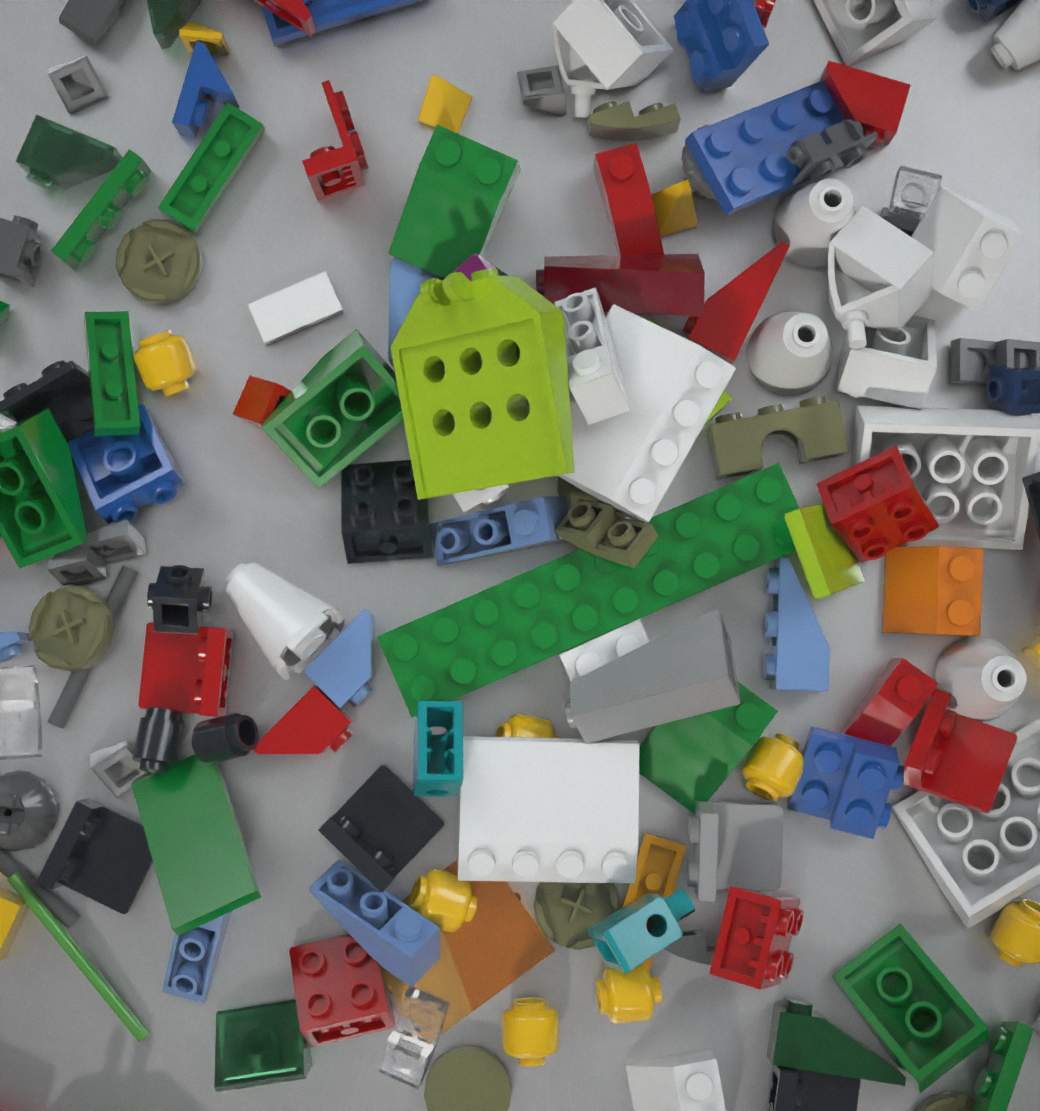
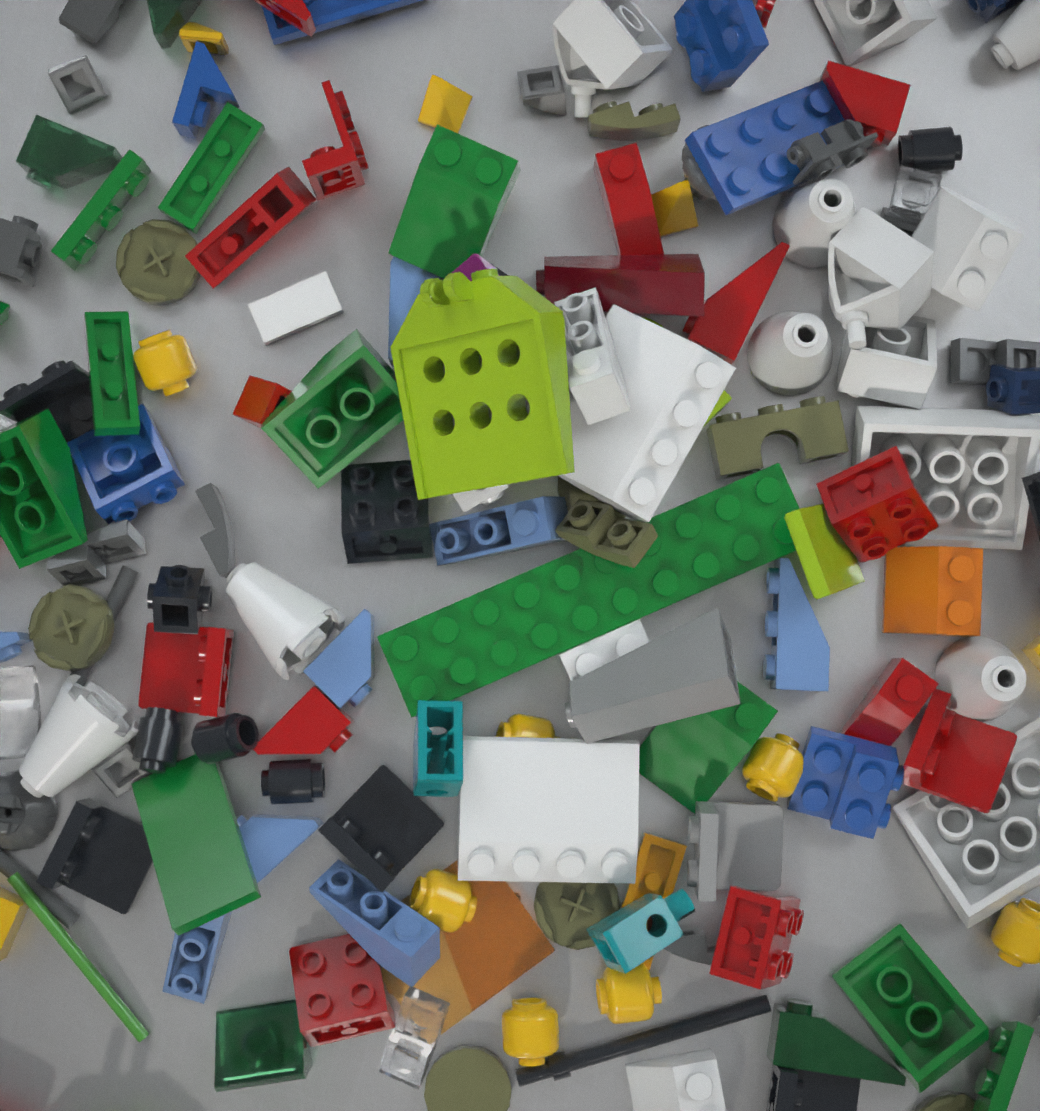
(75, 737): none -> white cone
(220, 541): none -> dark grey slope
(250, 227): none -> red slope
(274, 838): none -> medium blue slope
(293, 781): none -> black brick
(561, 1064): none -> black bar
(930, 149): none -> black brick

